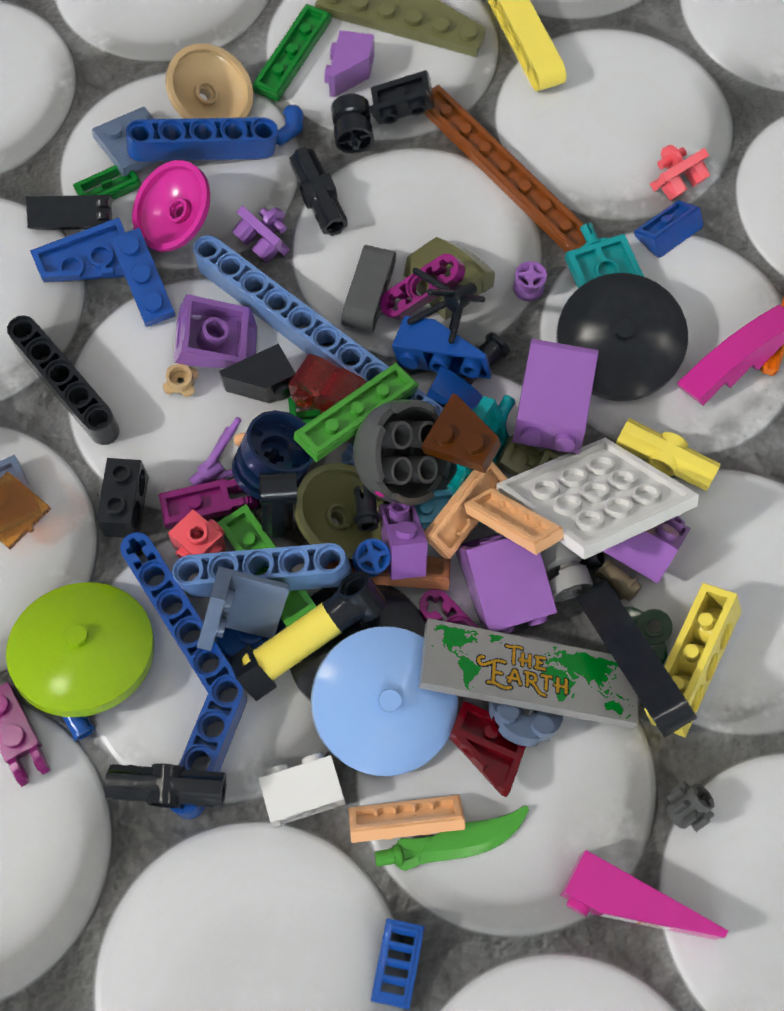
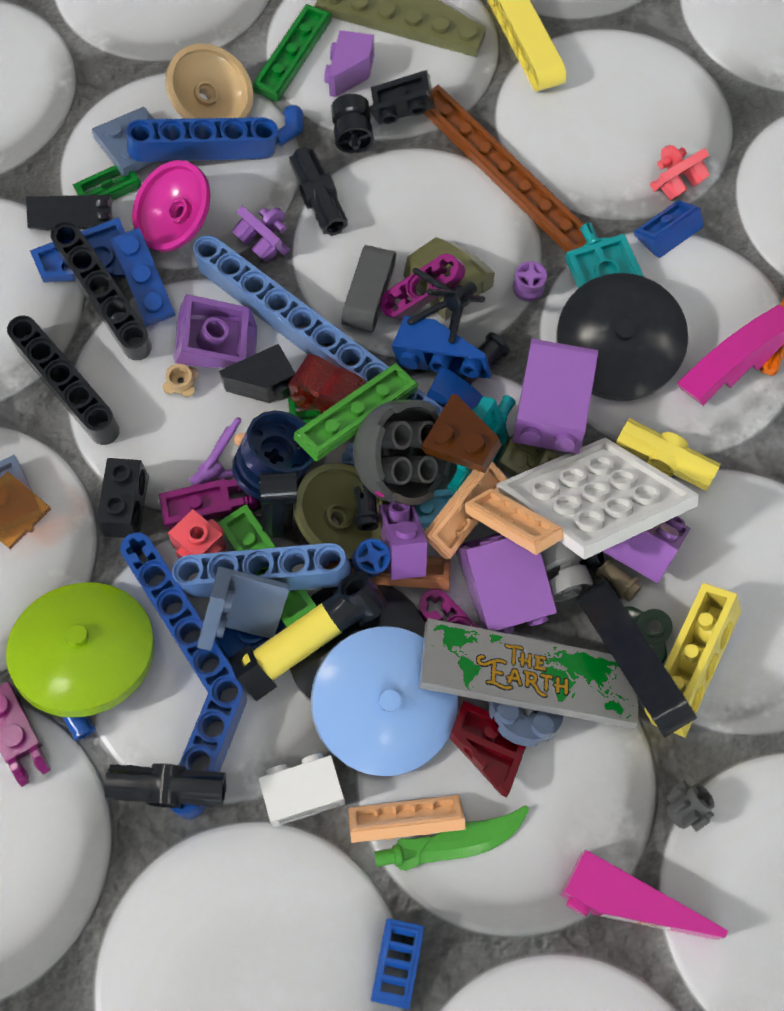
(95, 277): none -> black beam

